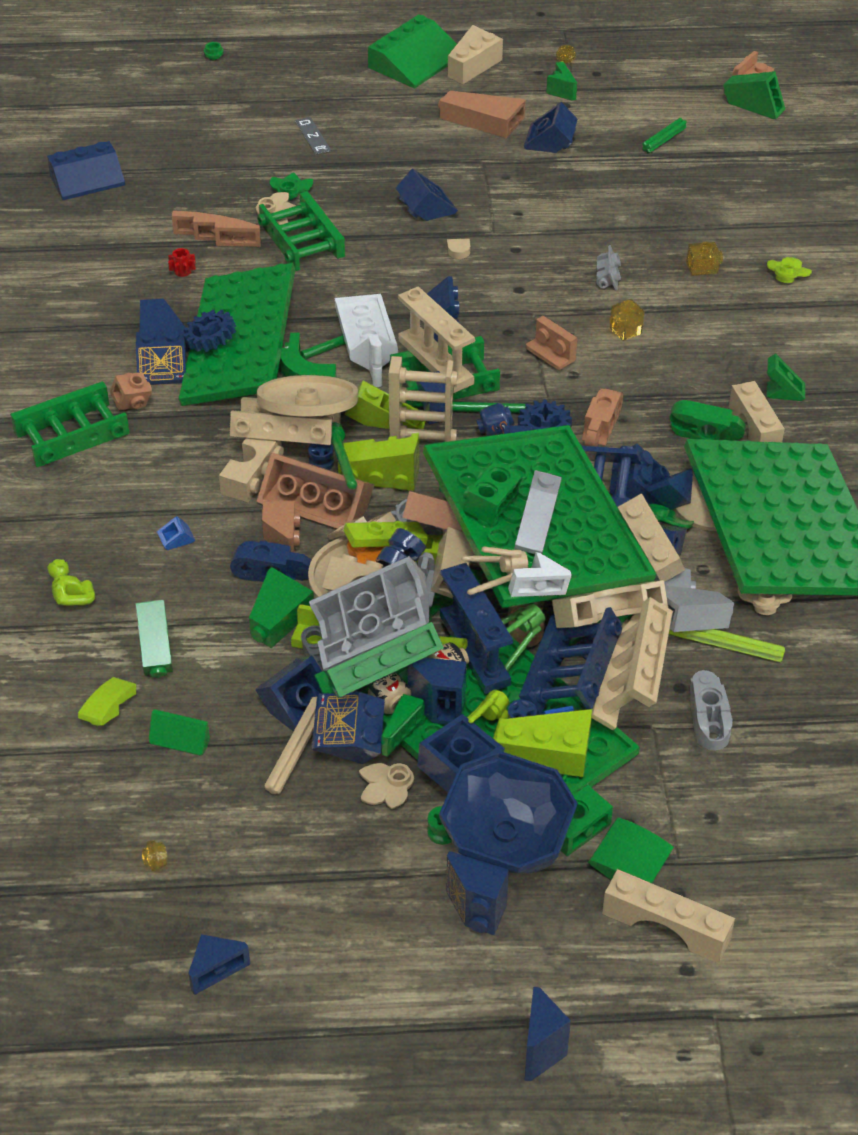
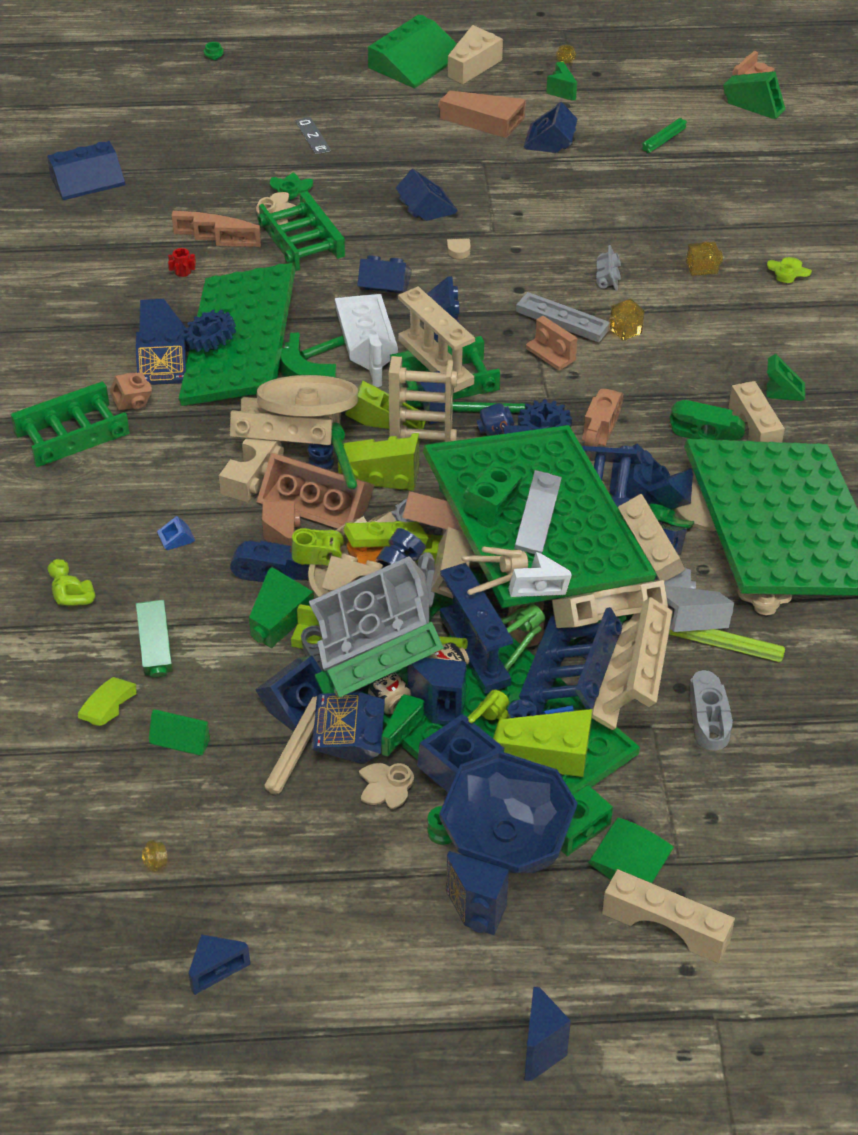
(314, 546): none -> lime piece
(384, 275): none -> dark blue slope
(566, 317): none -> light grey plate

